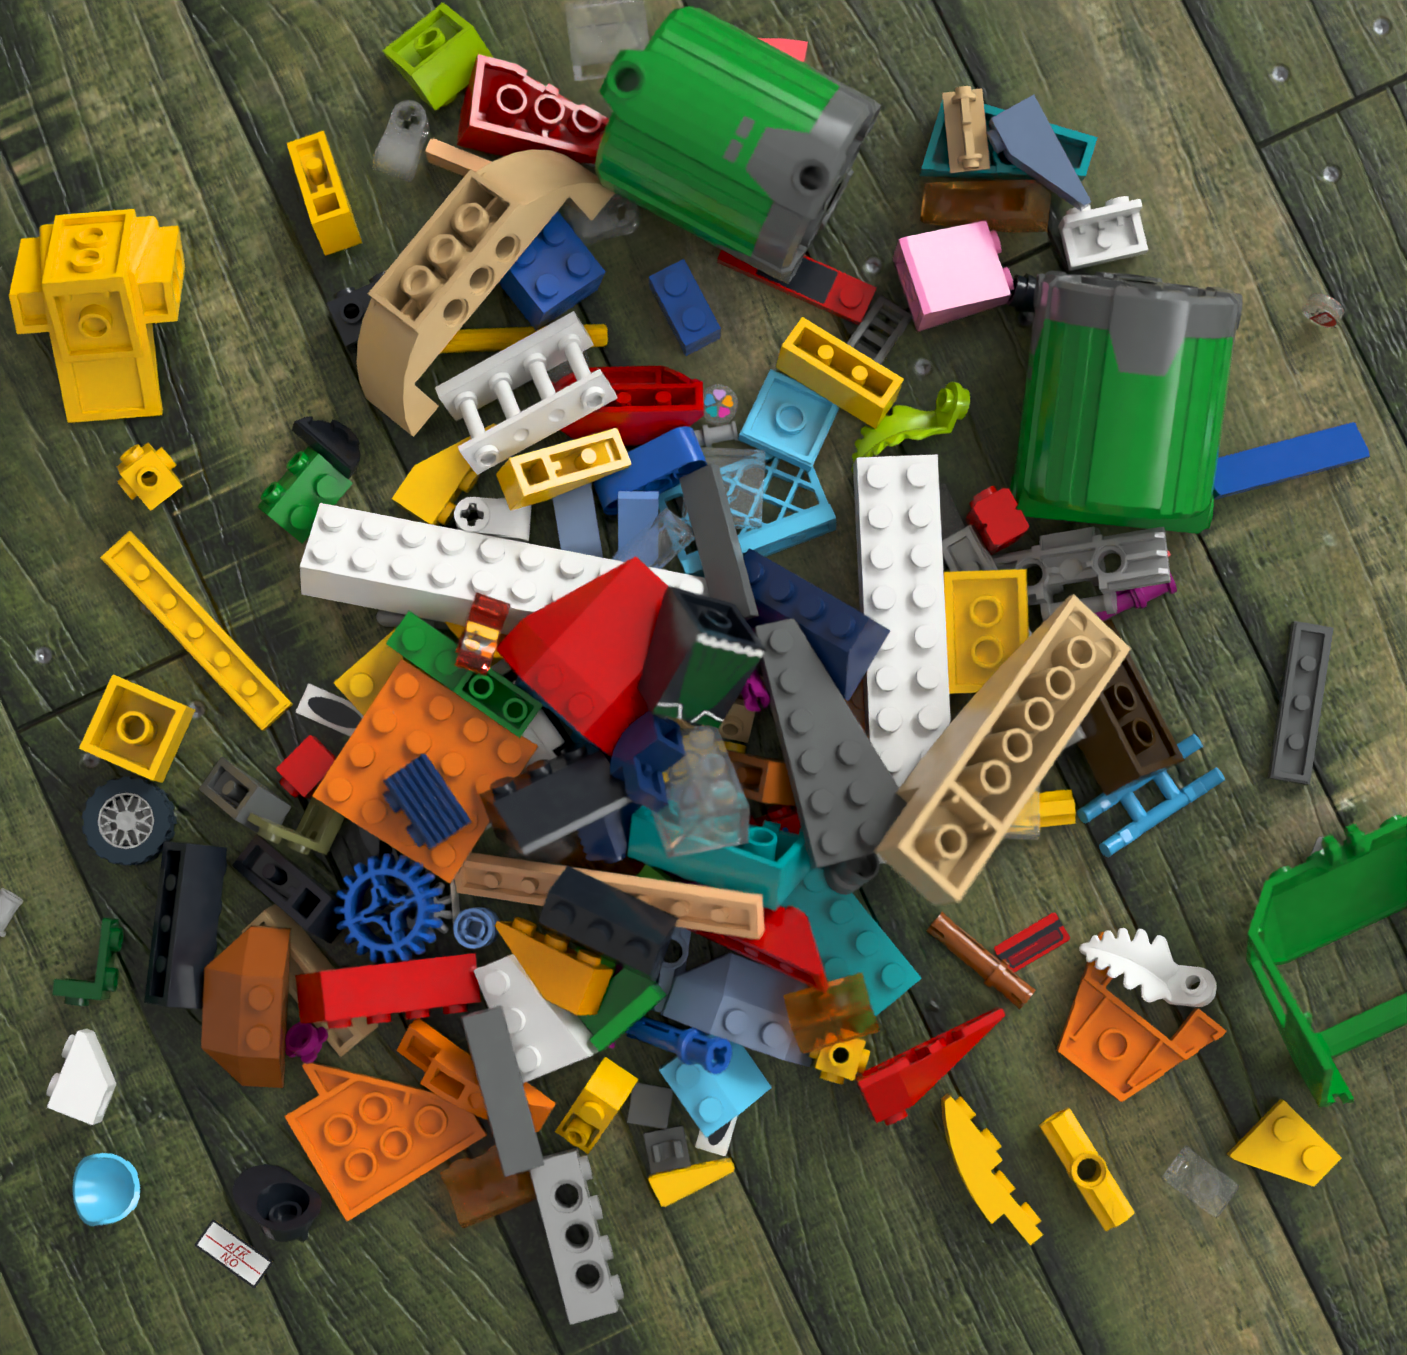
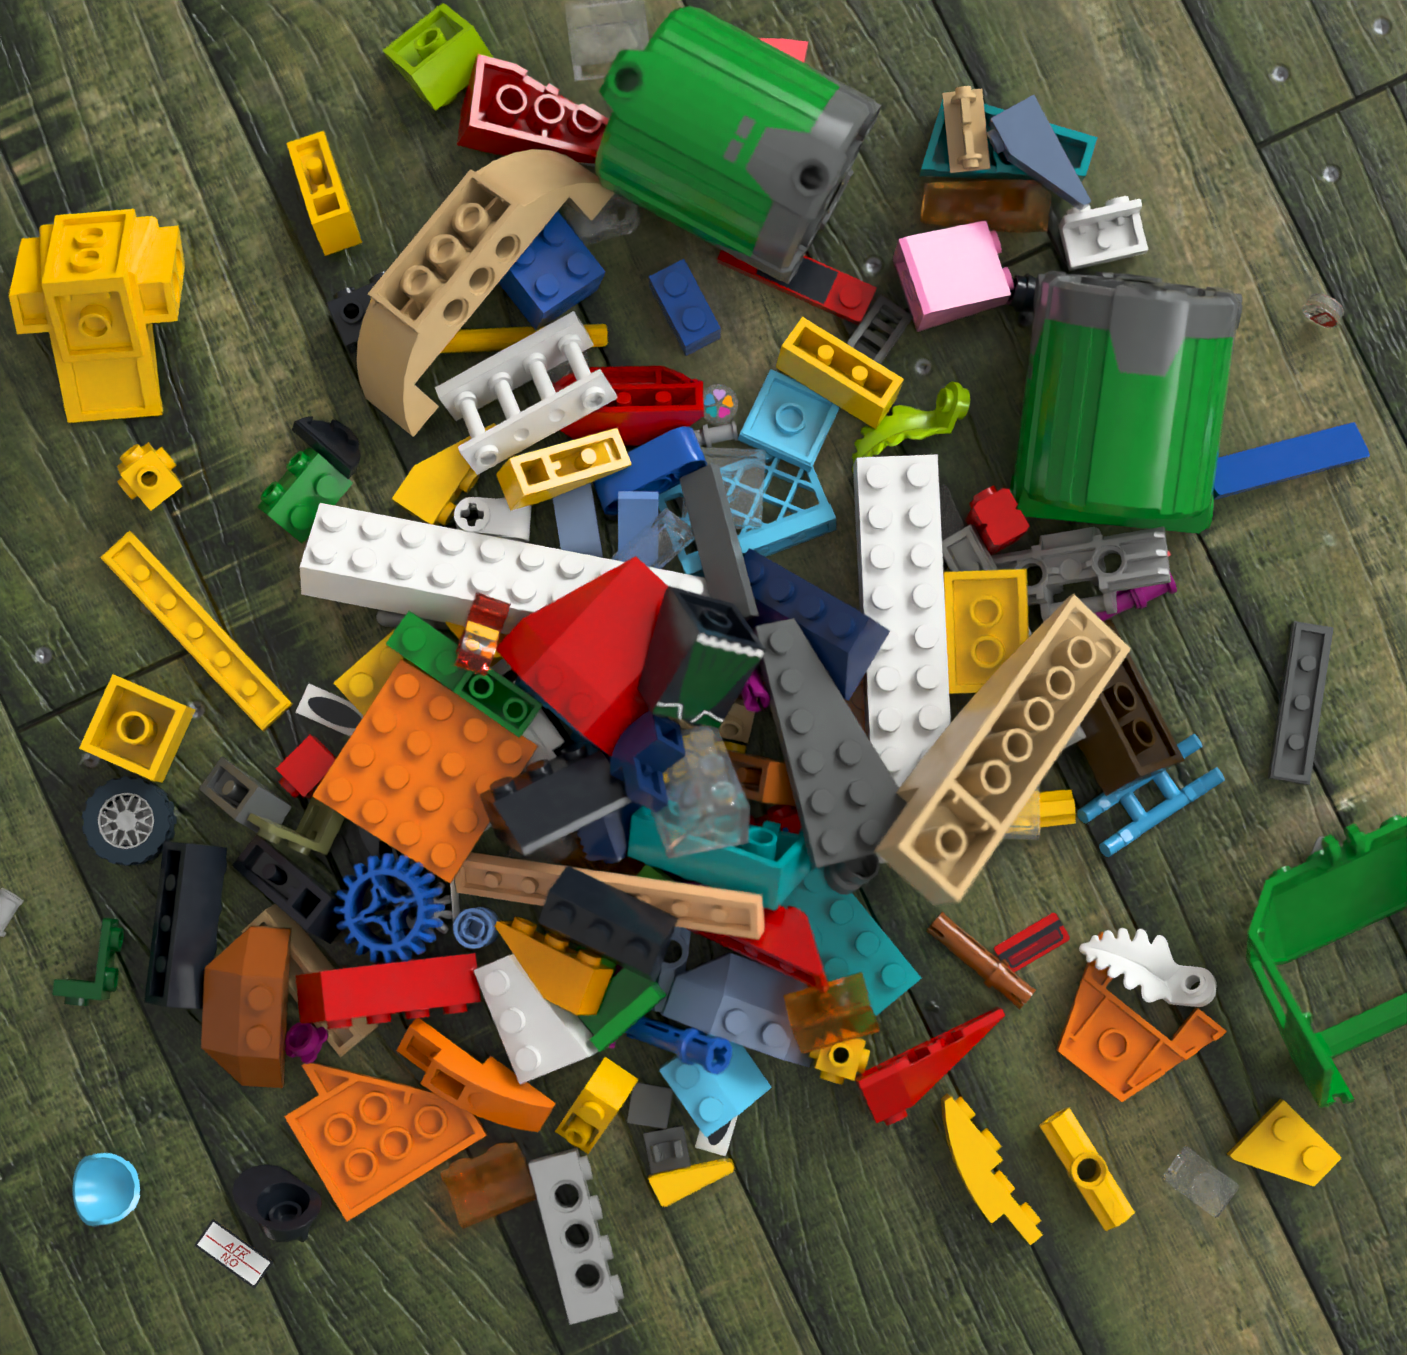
(85, 1080): white slope -> none
(399, 147): clear piece -> none
(426, 802): dark blue brick -> none
(453, 158): light nougat tile -> none
(502, 1090): dark grey tile -> none

